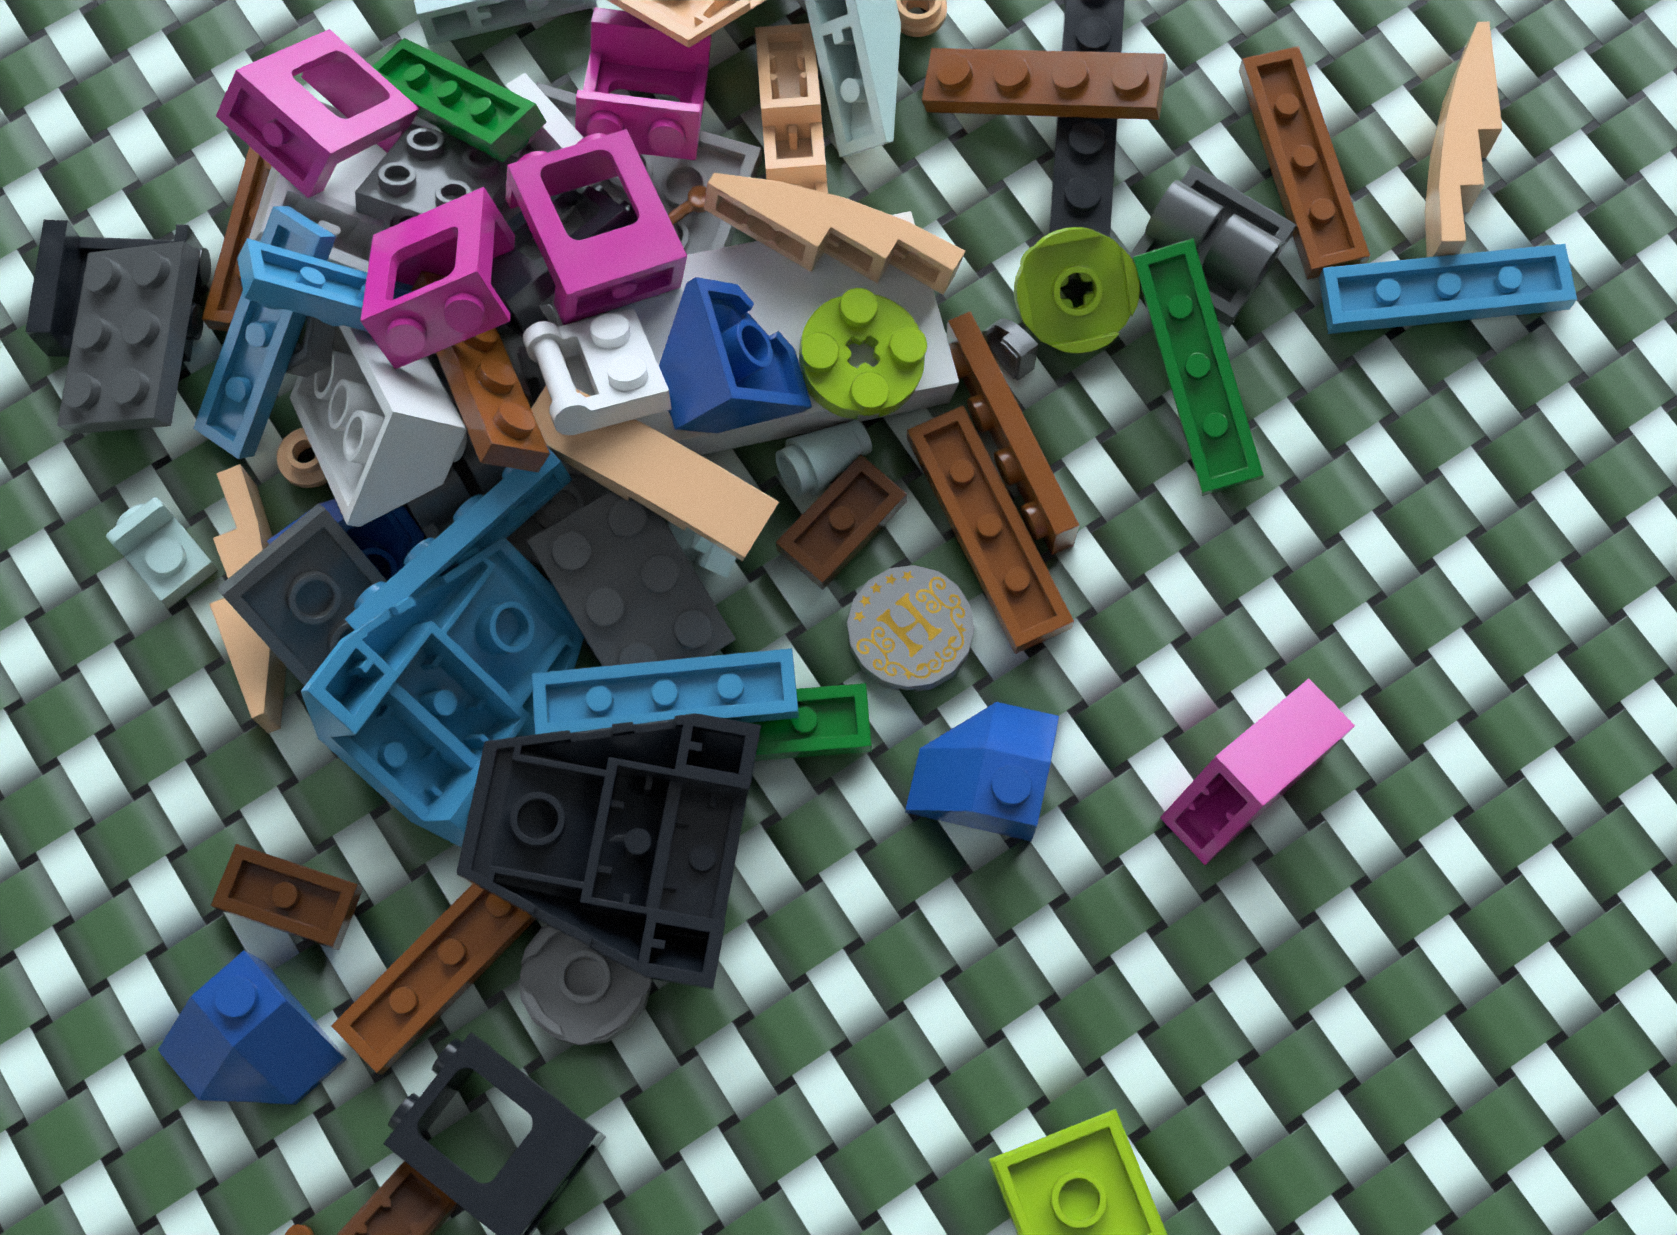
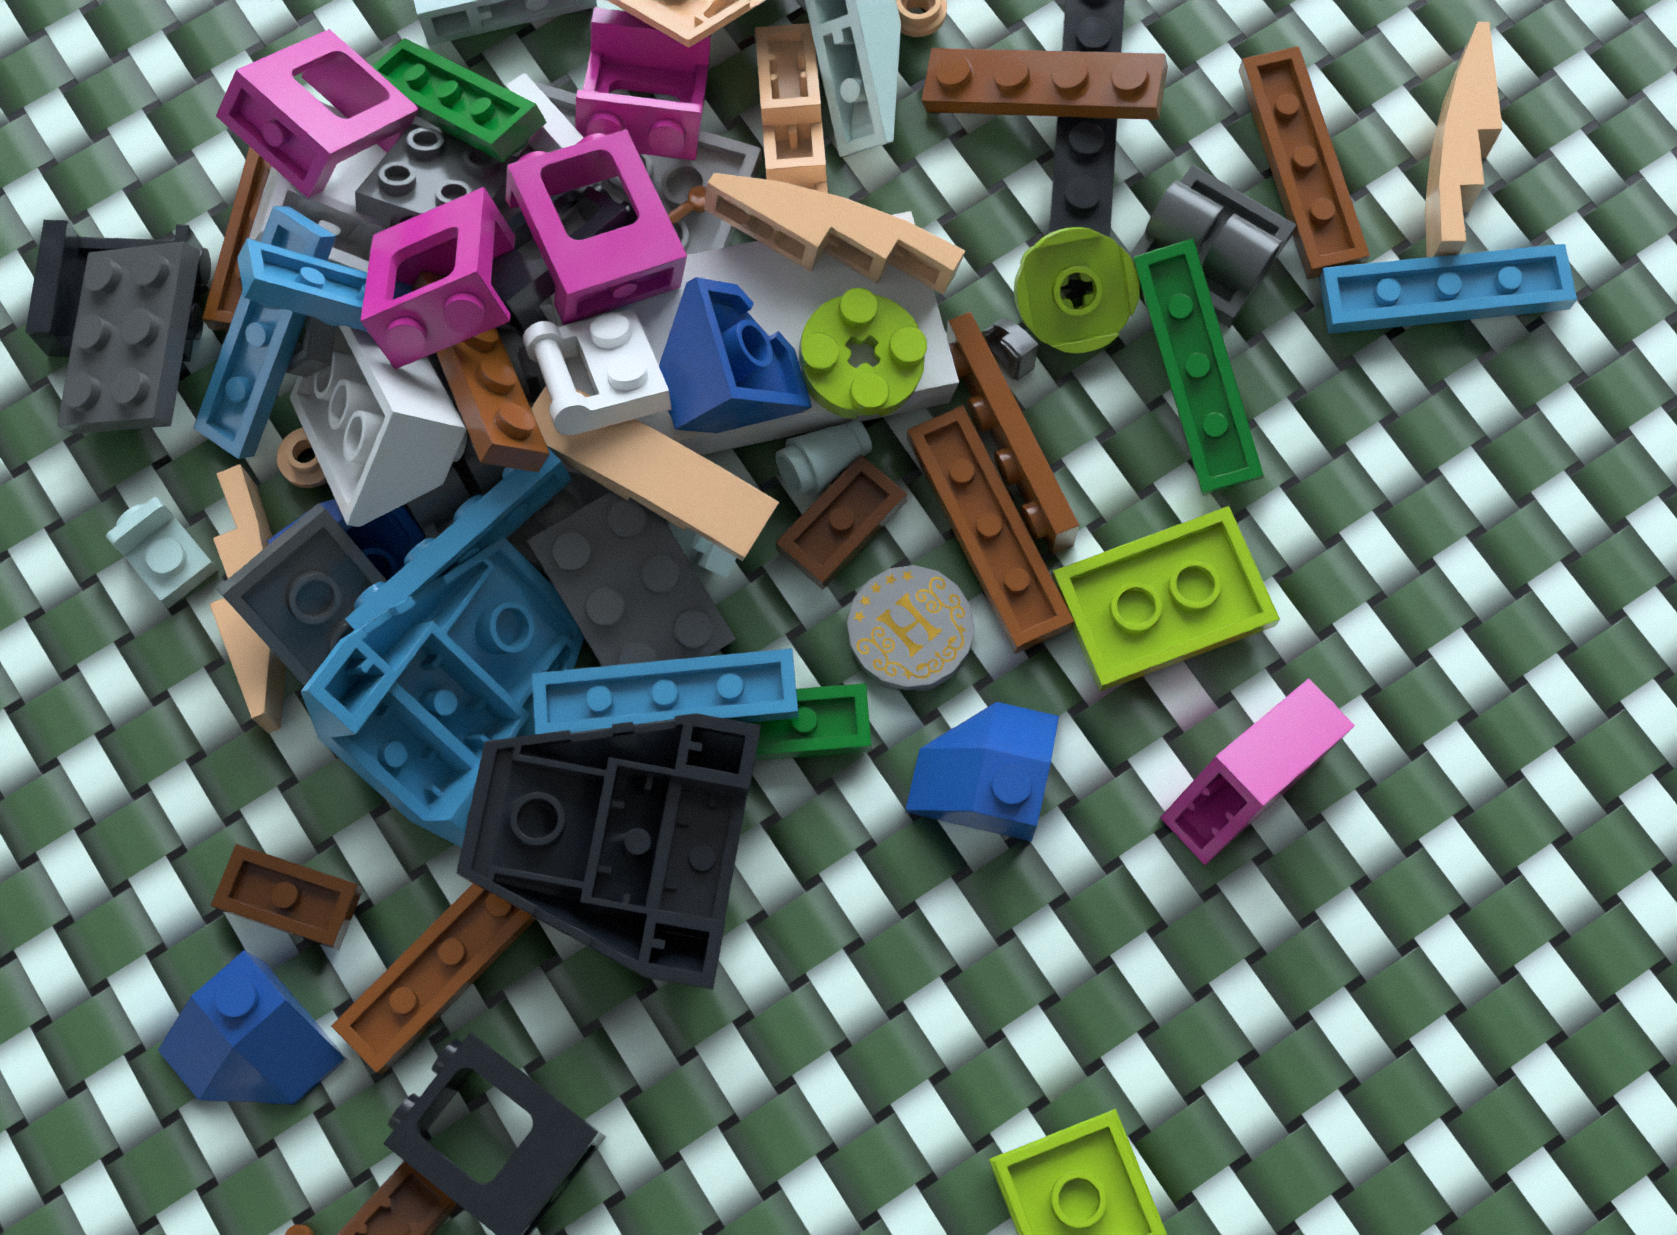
(579, 991): light grey tile -> none
(1165, 598): none -> lime plate

